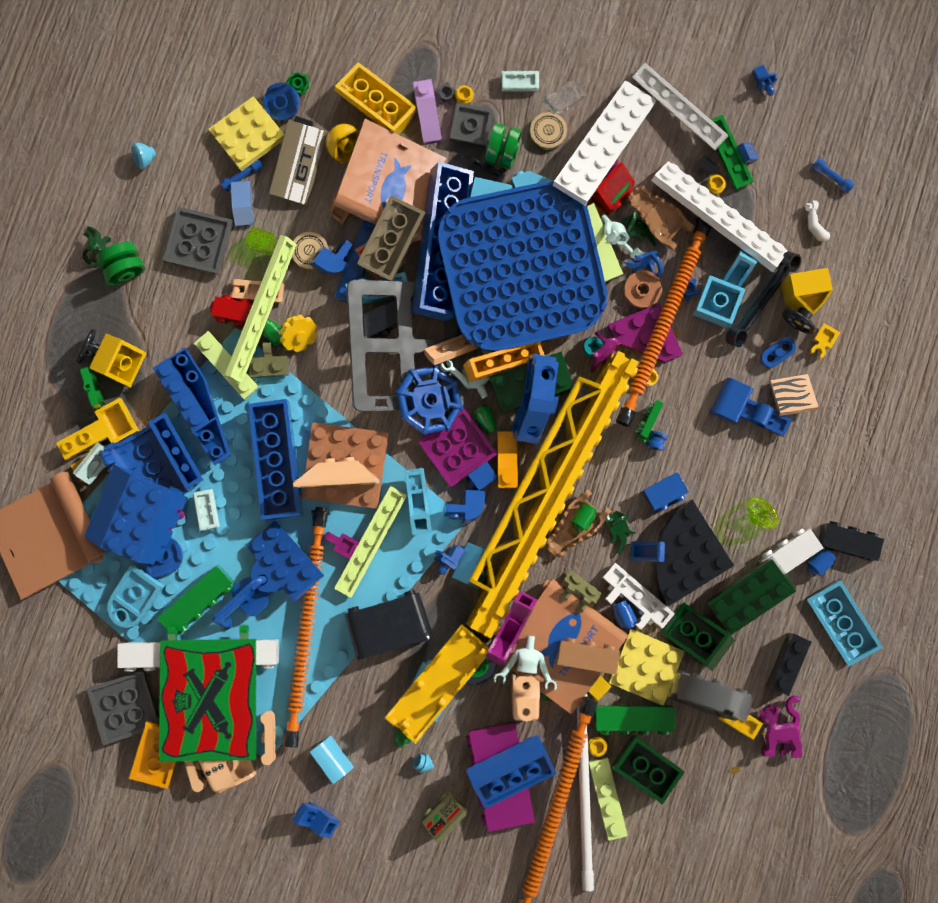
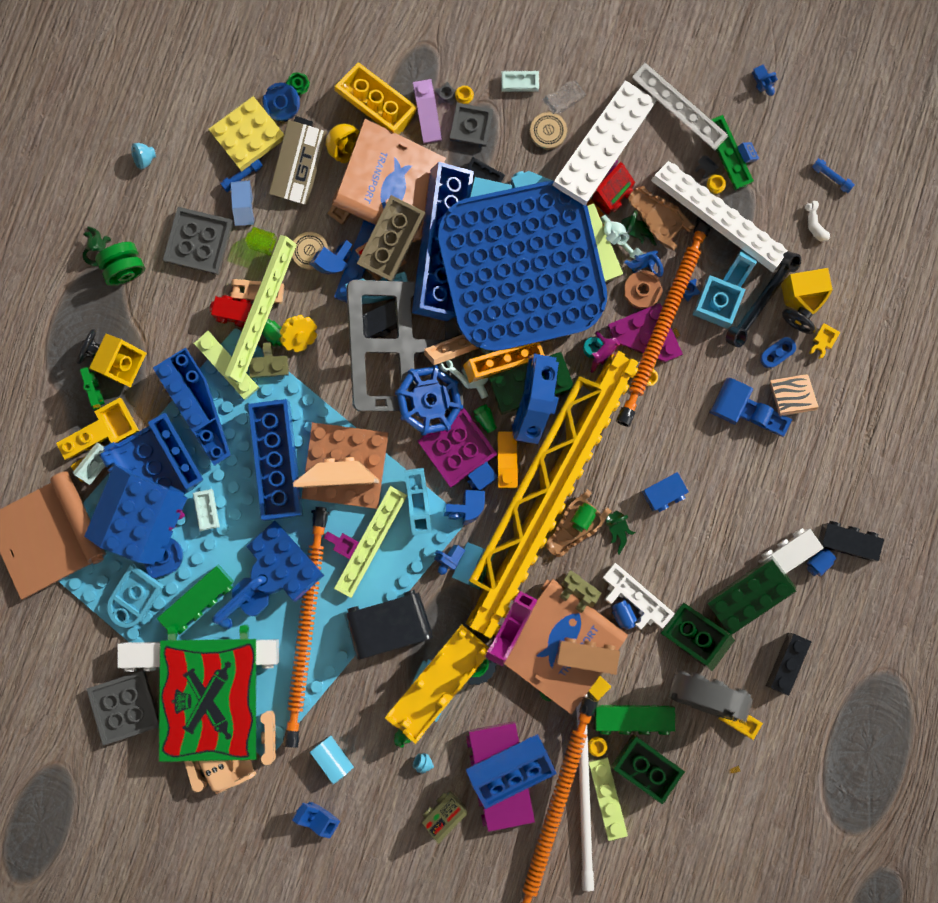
(147, 764): light orange plate -> none
(503, 146): green wheel -> none
(525, 698): light nougat piece -> none
(527, 662): light aqua piece -> none
(647, 551): blue tile -> none
(647, 667): light yellow plate -> none
(650, 414): green plate -> none
(656, 441): blue wheel -> none
(690, 555): black brick -> none
(760, 515): clear neon green piece -> none
(785, 733): magenta animal -> none
(844, 622): medium azure slope -> none

